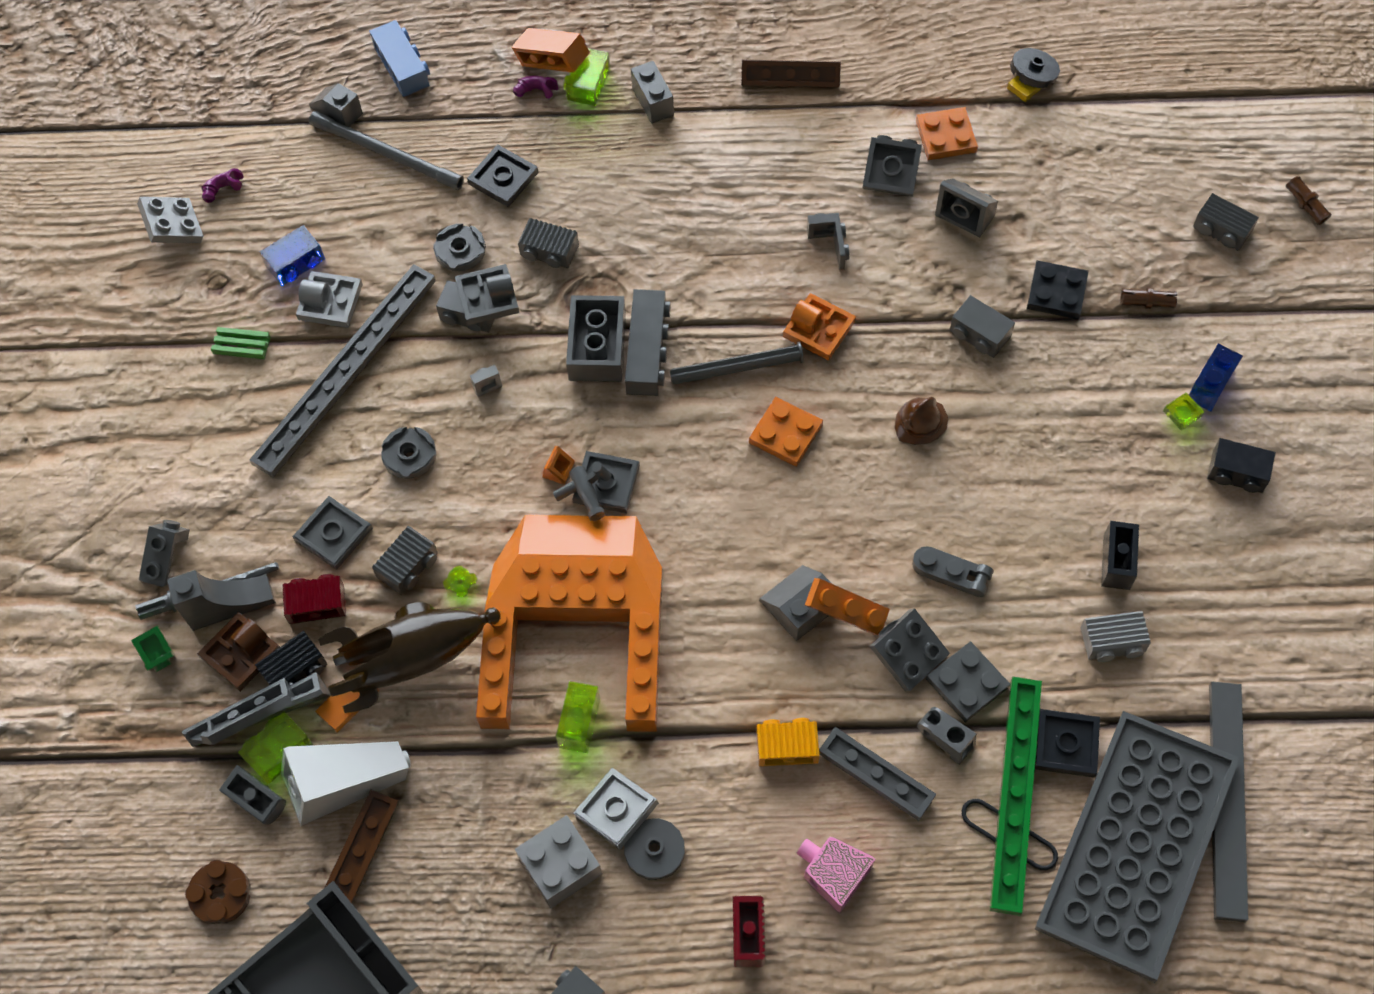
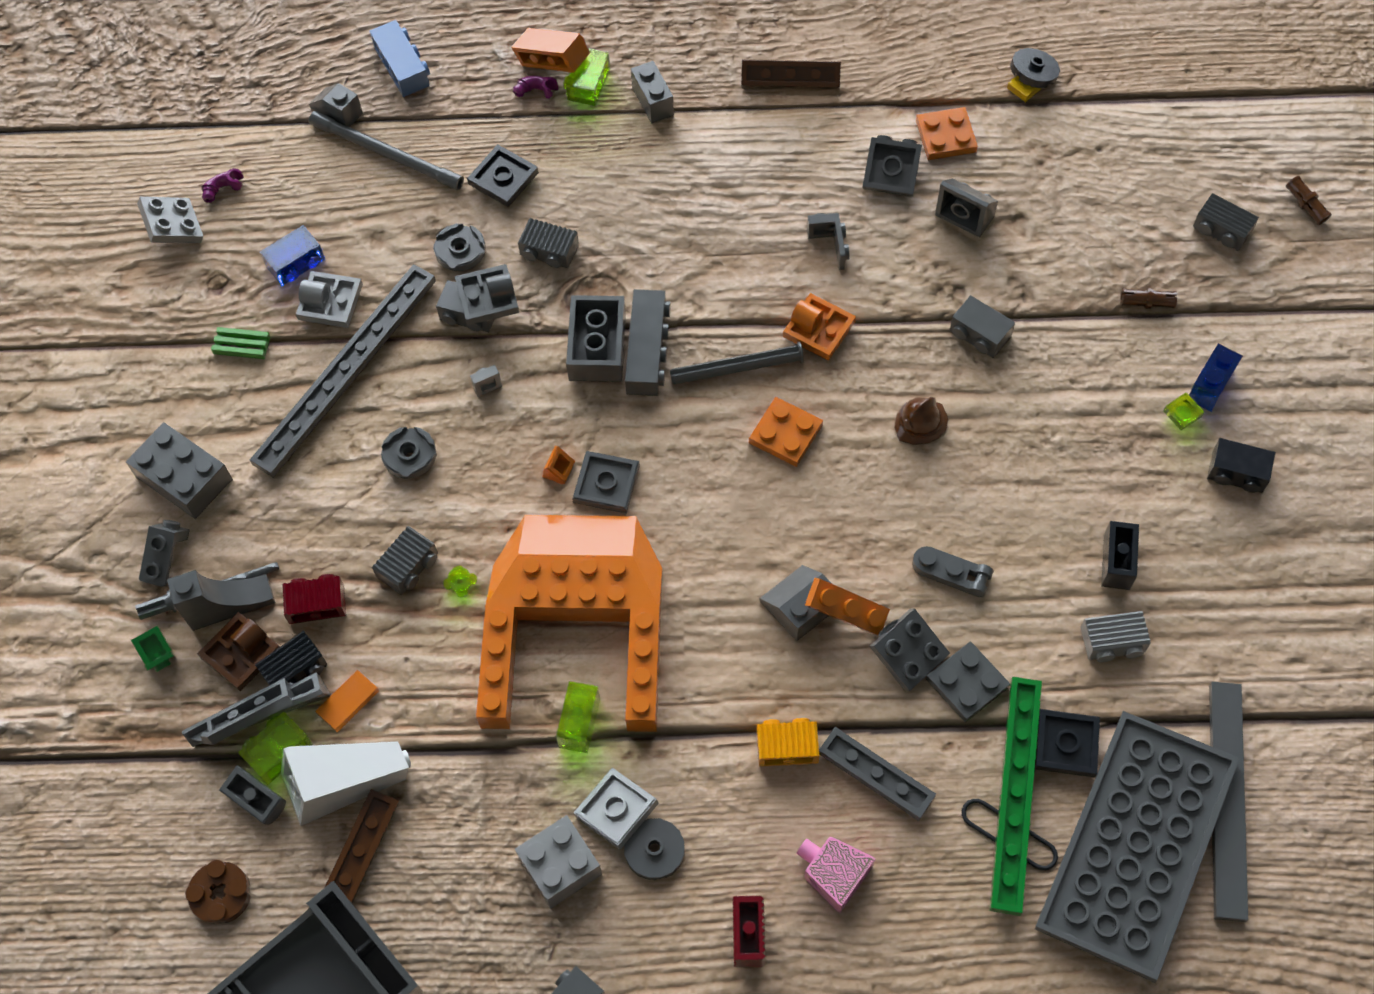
(179, 470): none -> dark grey brick
(332, 532): dark grey tile -> none
(403, 648): dark brown piece -> none
(583, 485): dark grey piece -> none
(947, 734): dark grey leg -> none
(1057, 289): black plate -> none

